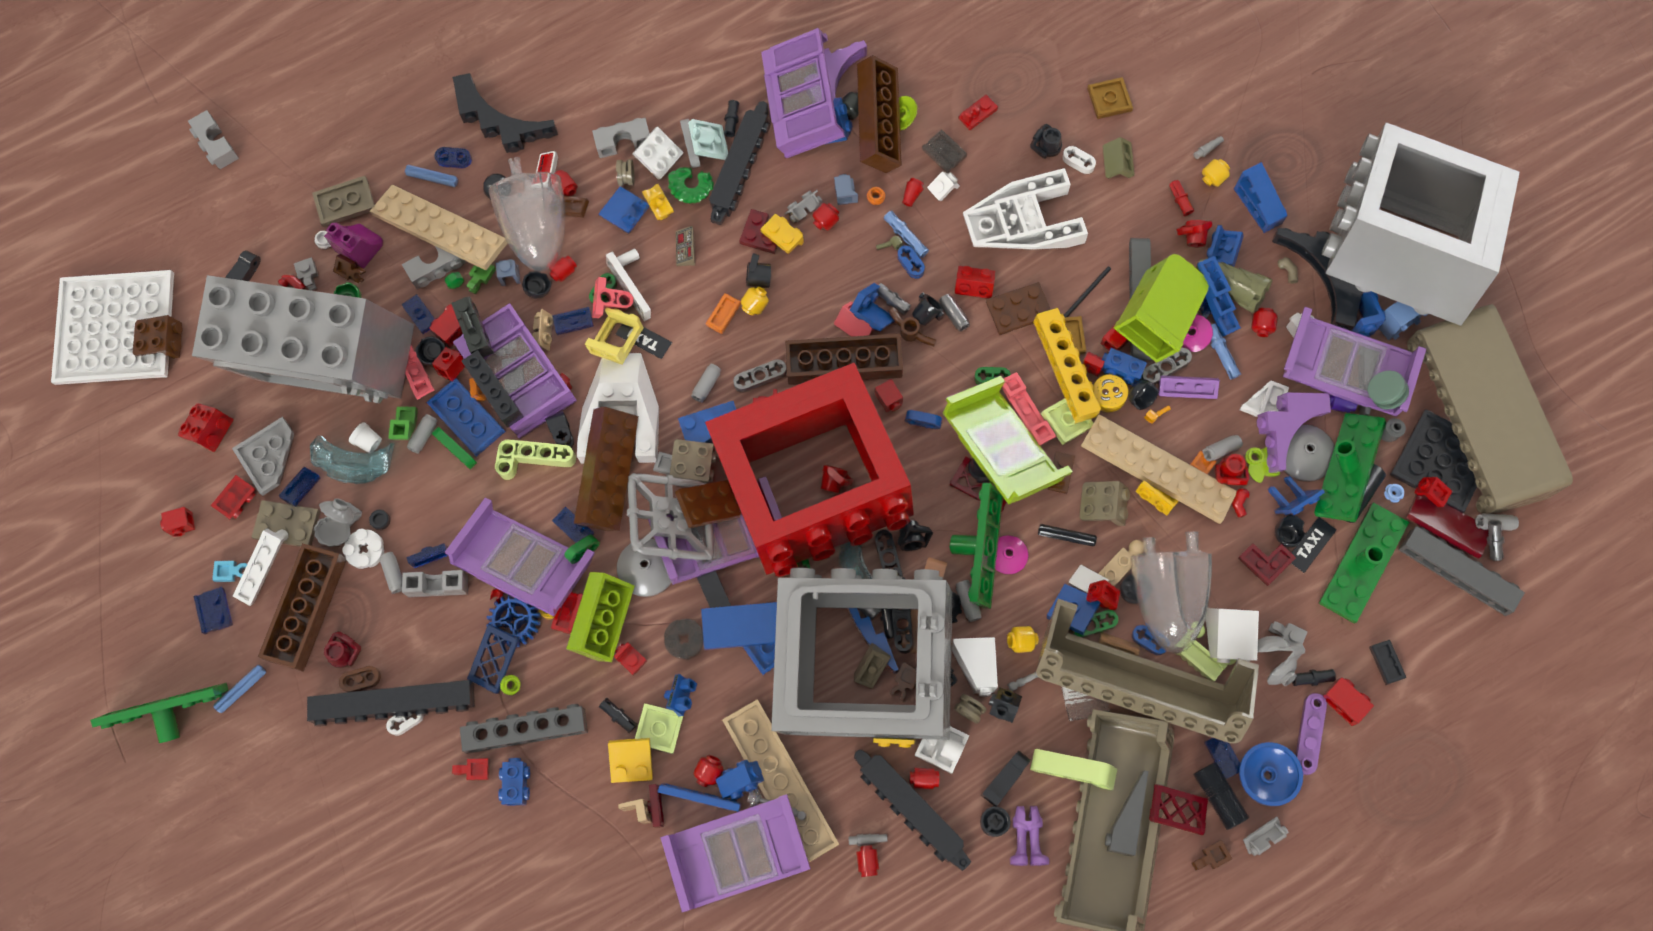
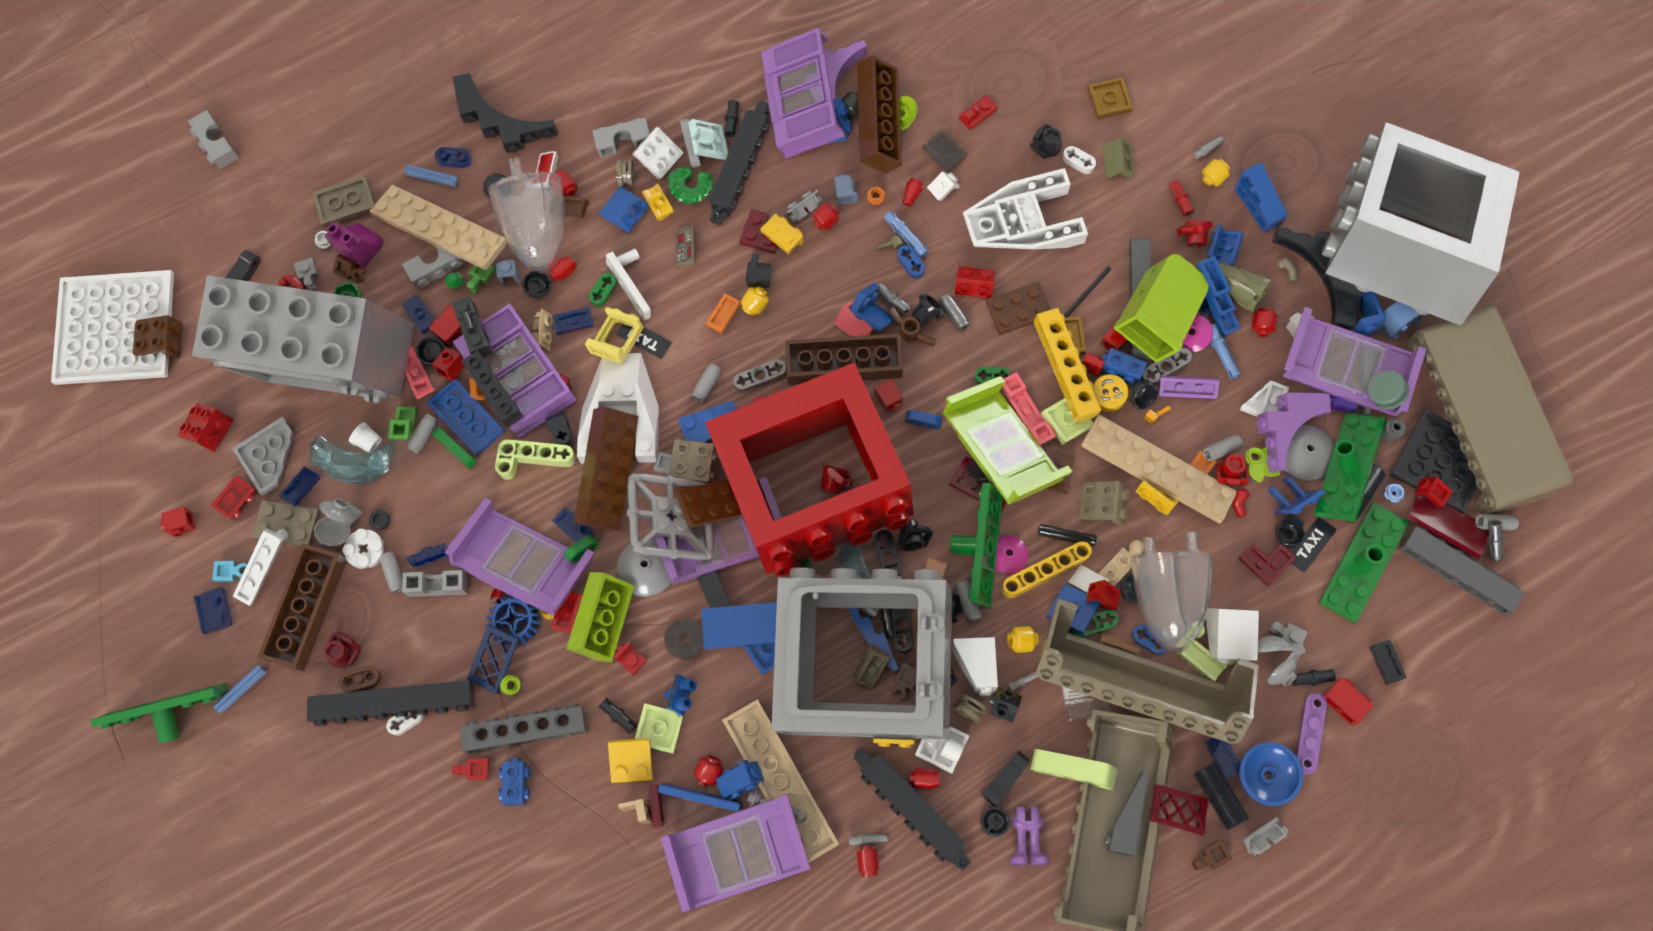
(613, 297): coral tile -> none
(1053, 563): none -> yellow beam

